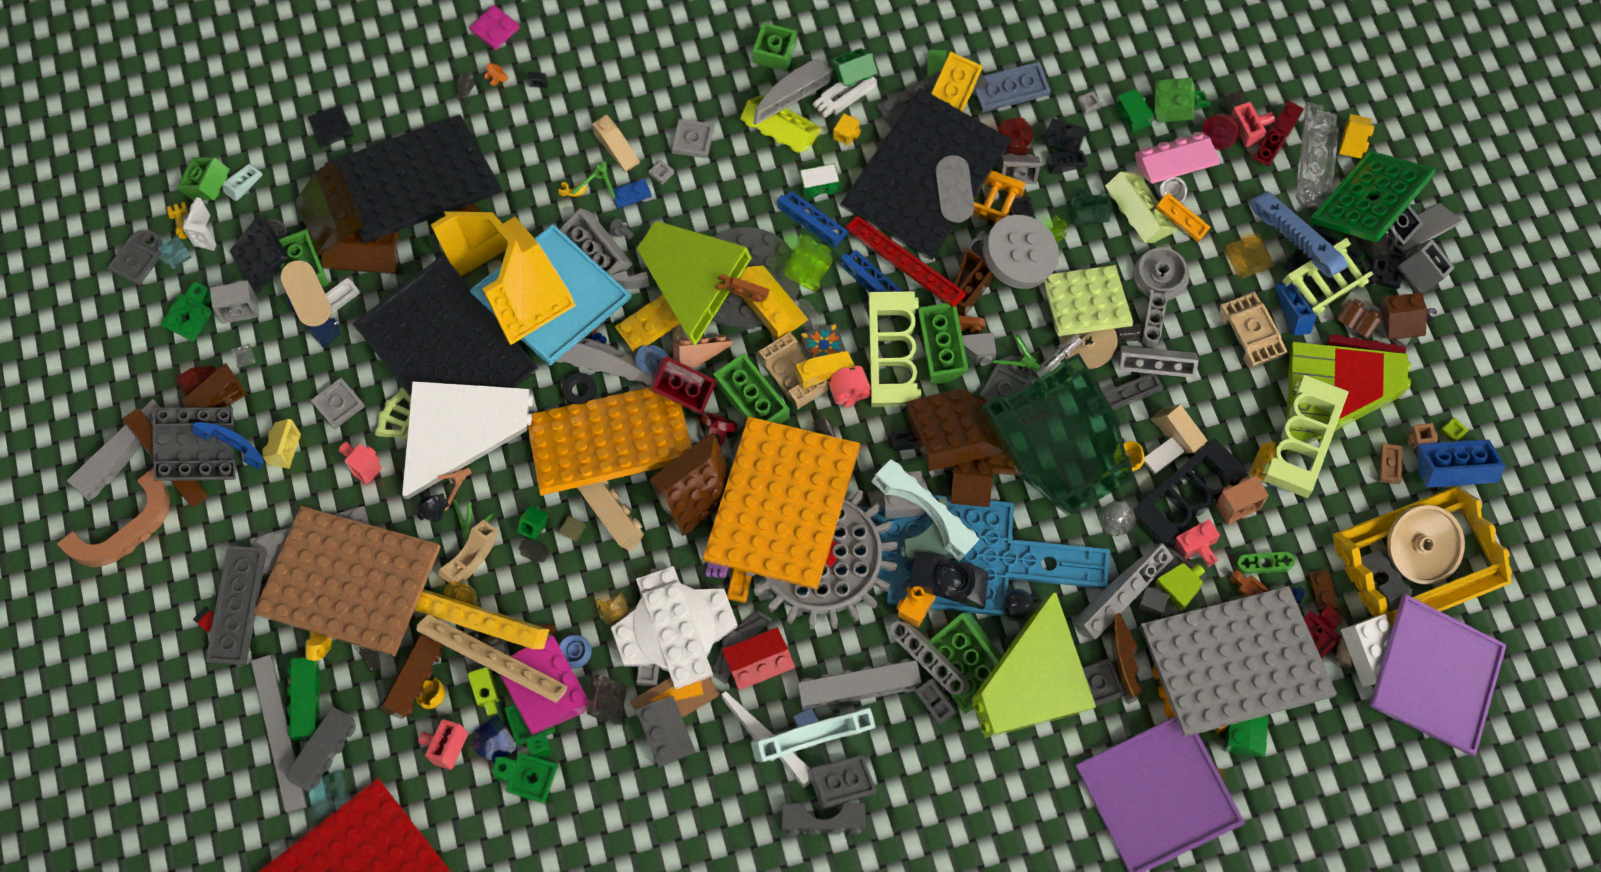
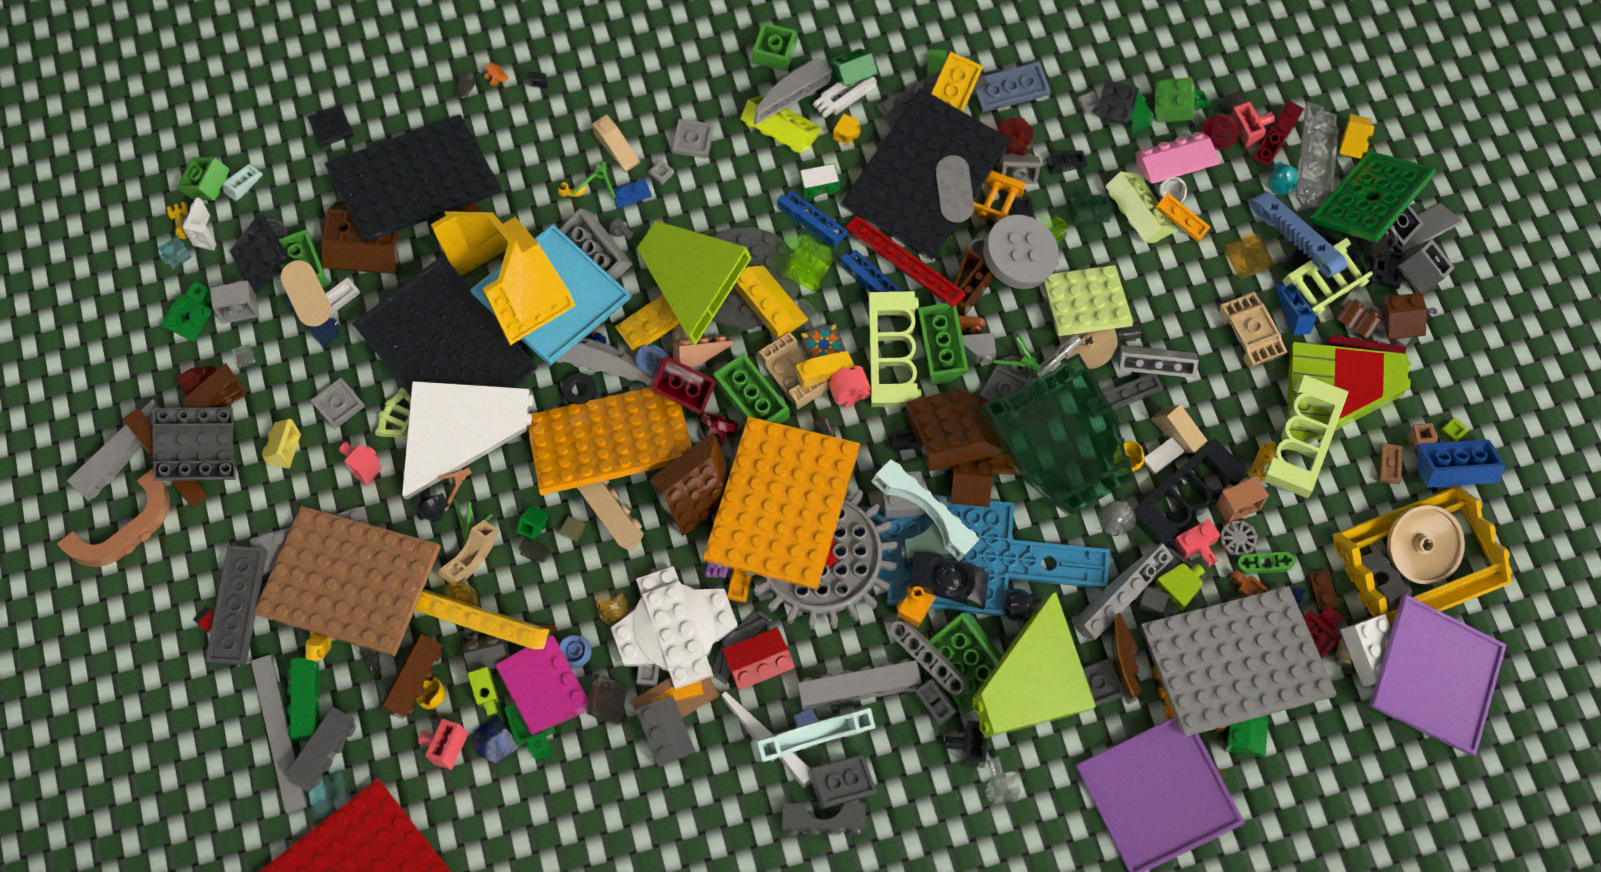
(136, 257): dark grey tile -> none
(207, 430): blue slope -> none
(328, 208): dark brown slope -> none
(492, 658): tan plate -> none
(494, 27): dark pink plate -> none
(517, 773): green plate -> none
(633, 282): light grey slope -> none
(743, 288): dark orange plate -> none
(973, 745): none -> black brick
(1001, 786): none -> clear brick
(1065, 136): black brick -> none
(1117, 101): none -> black plate
(1159, 288): light grey beam -> none
(1238, 538): none -> light grey wheel
(1283, 178): none -> teal helmet

